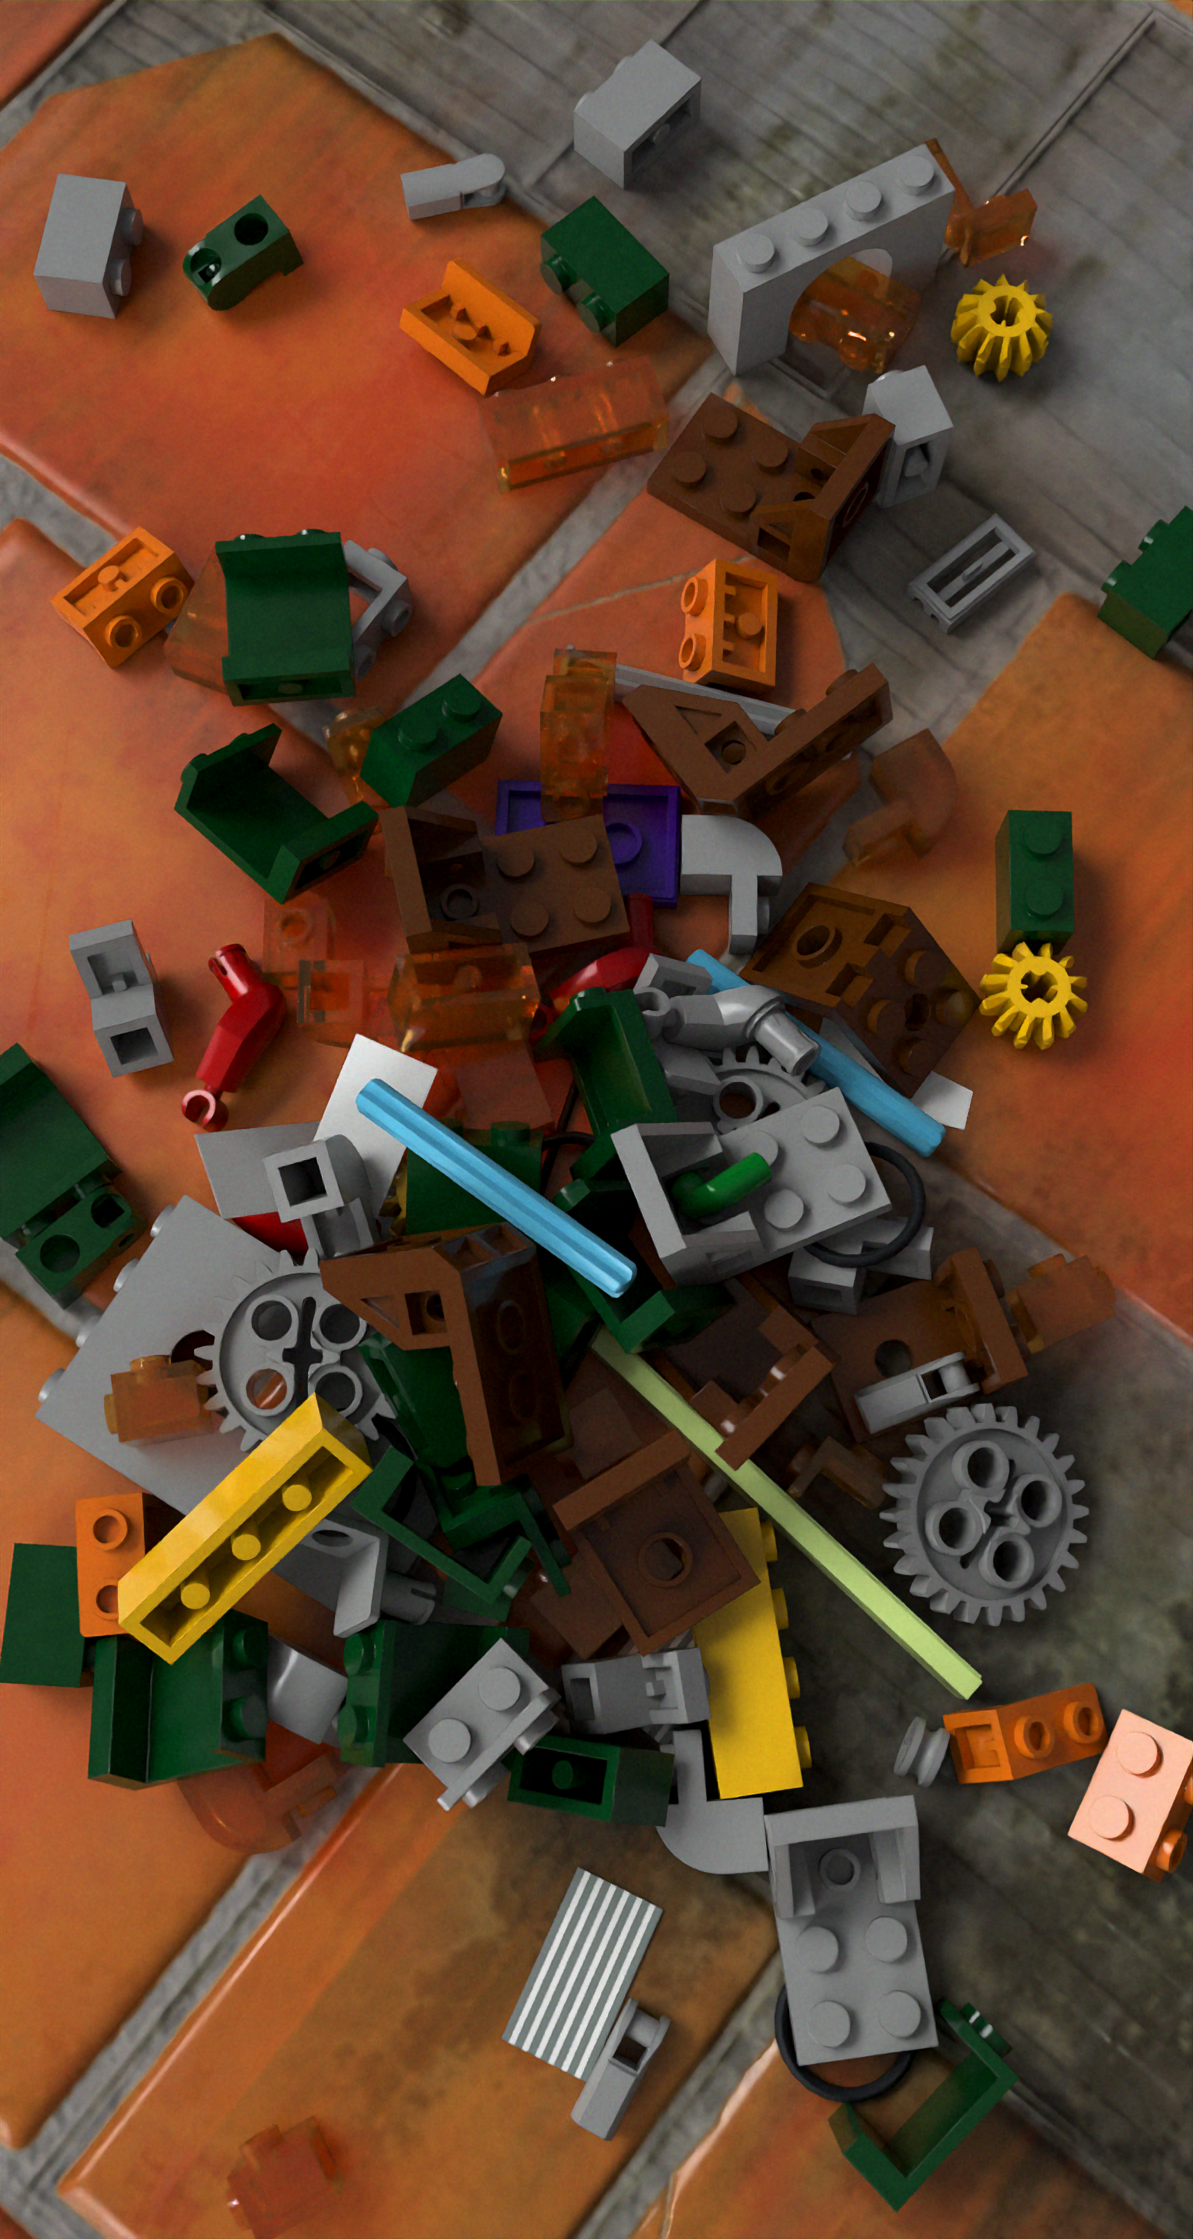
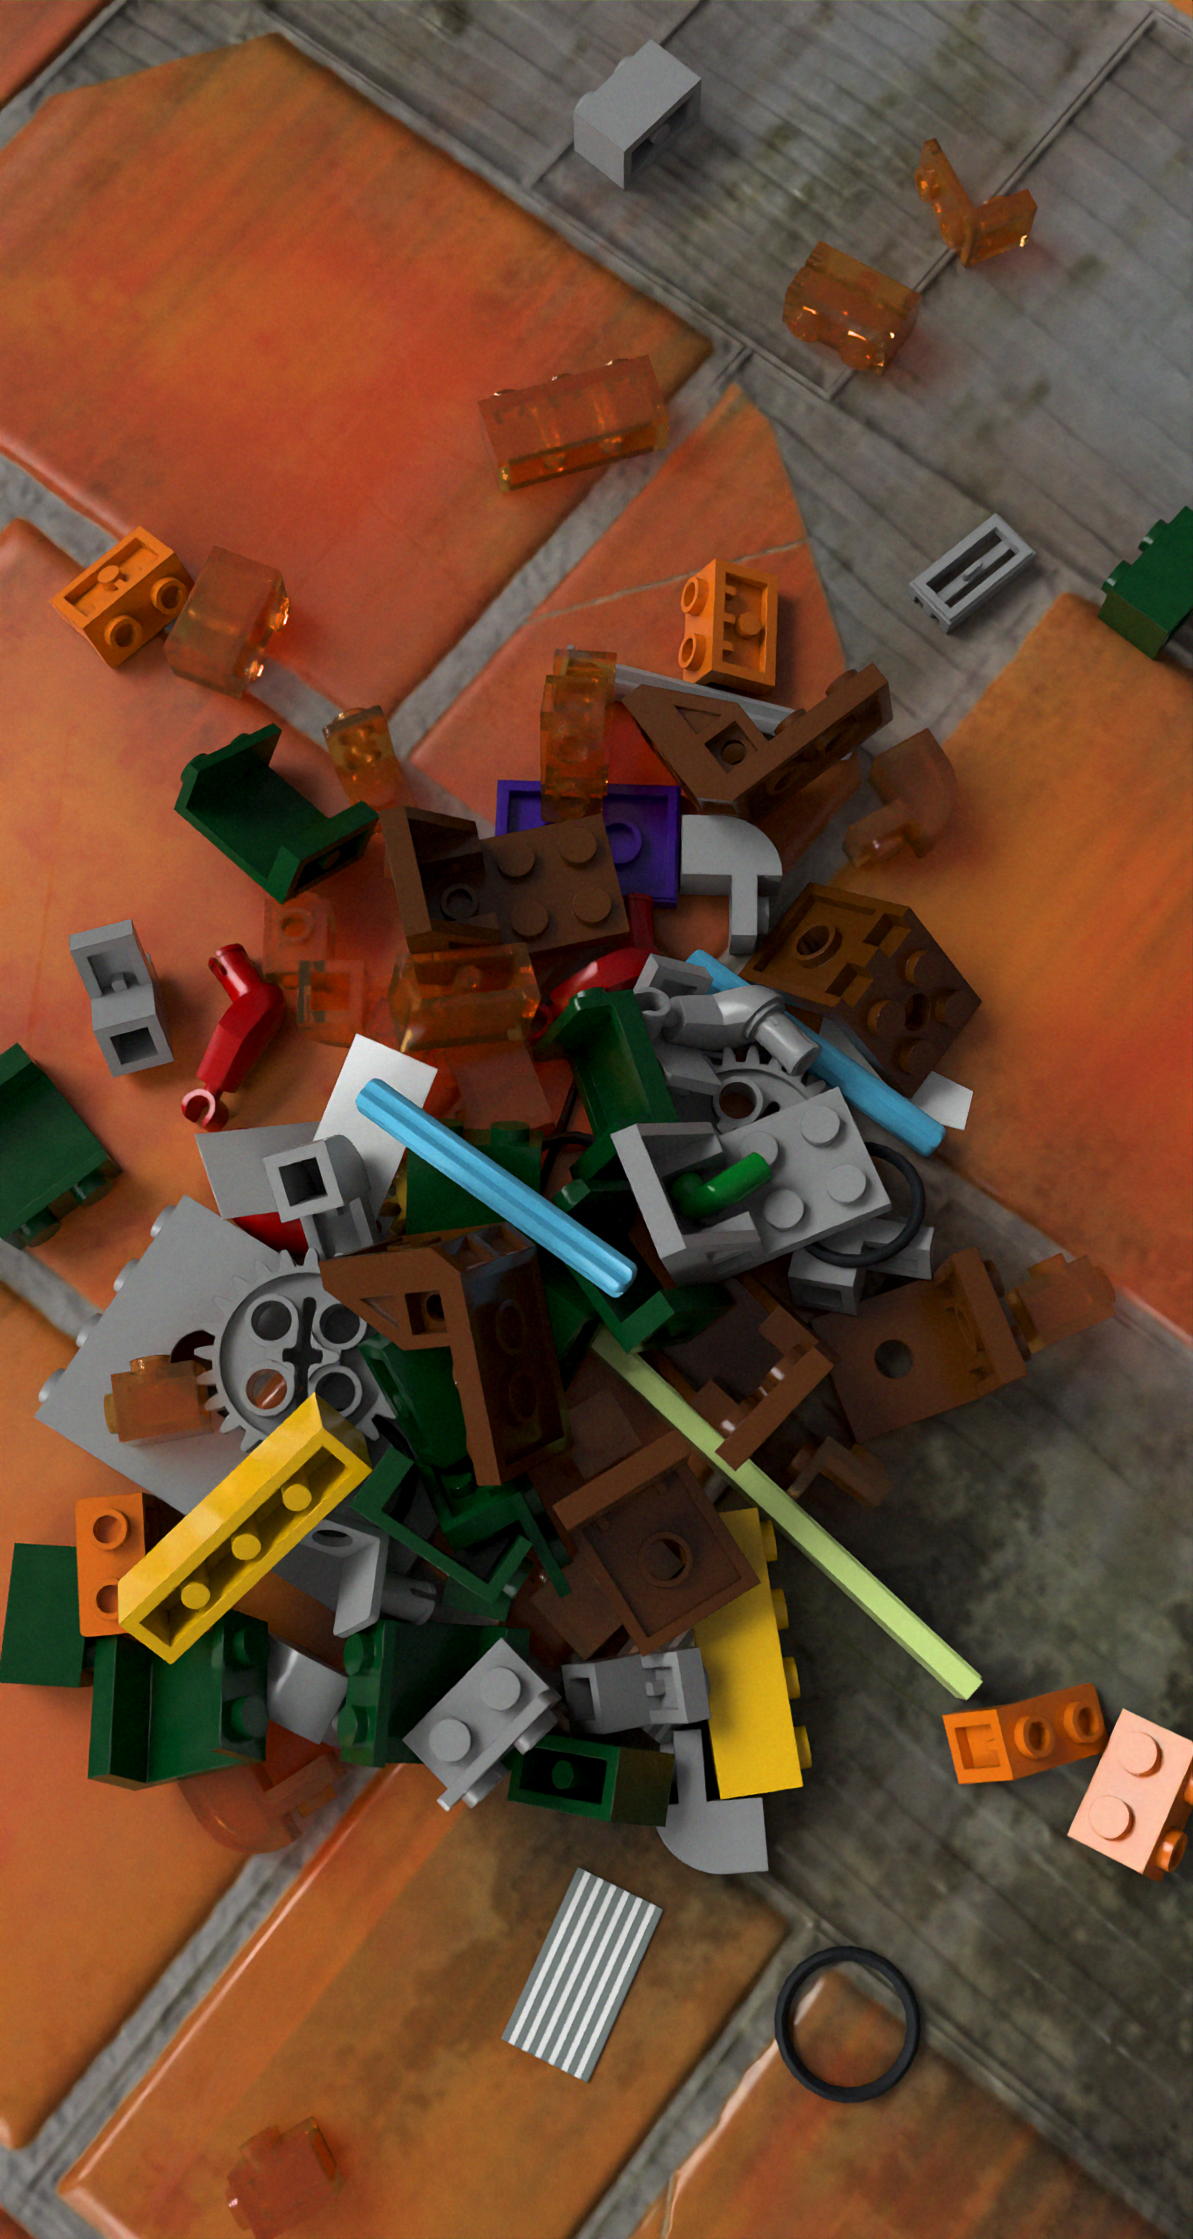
(82, 1243): dark green leg -> none
(88, 246): light grey brick -> none
(240, 255): dark green leg -> none
(287, 618): dark green panel -> none
(387, 591): light grey bracket -> none
(430, 744): dark green brick -> none
(454, 186): light grey bar -> none
(473, 328): orange bracket -> none
(603, 272): dark green brick -> none
(617, 2077): light grey bar -> none
(768, 491): reddish brown bracket -> none
(850, 1928): light grey bracket -> none
(886, 215): light grey arch -> none
(907, 1397): light grey bar -> none
(919, 436): light grey brick -> none
(921, 1752): light grey bush -> none
(940, 2123): dark green panel -> none
(984, 1514): light grey gear -> none
(1001, 328): yellow gear -> none
(1034, 880): dark green brick -> none
(1043, 1016): yellow gear -> none

